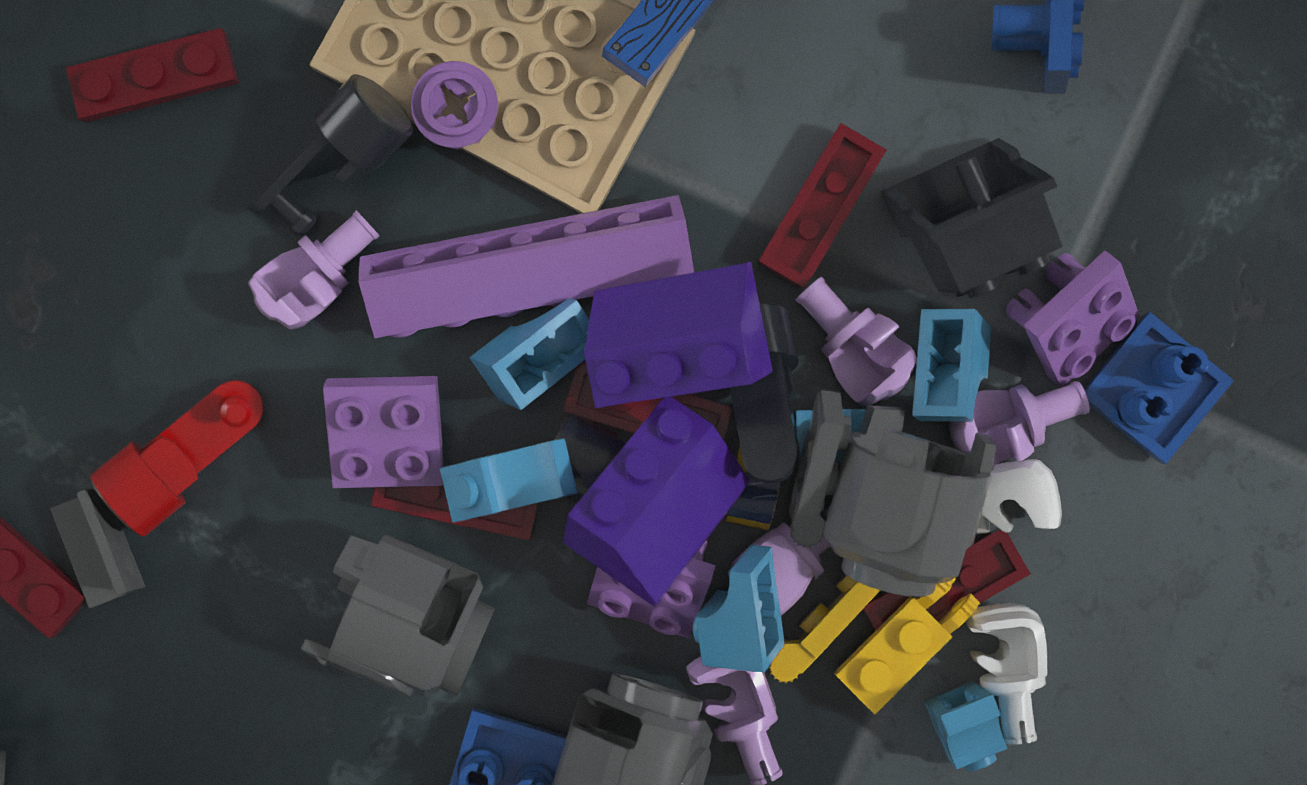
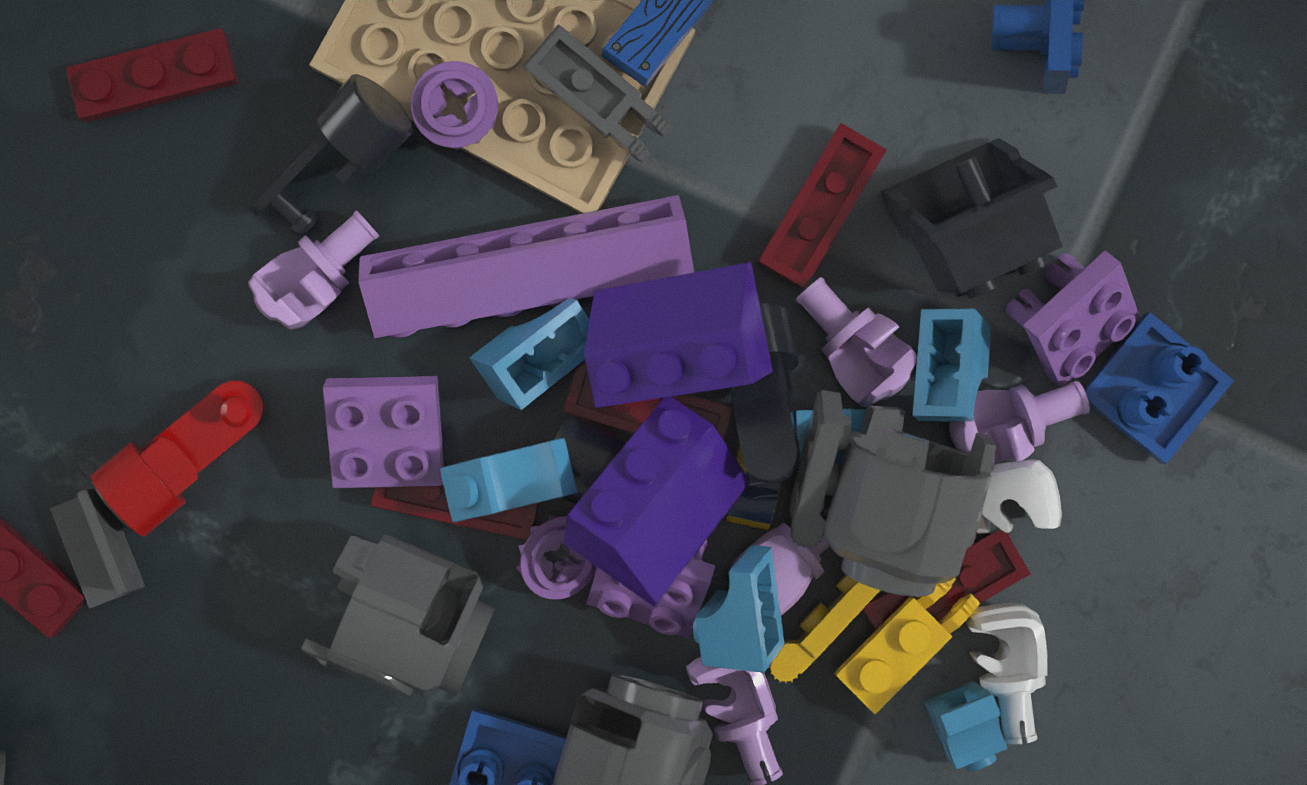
(540, 576): none -> medium lavender gear
(593, 90): none -> dark grey hinge

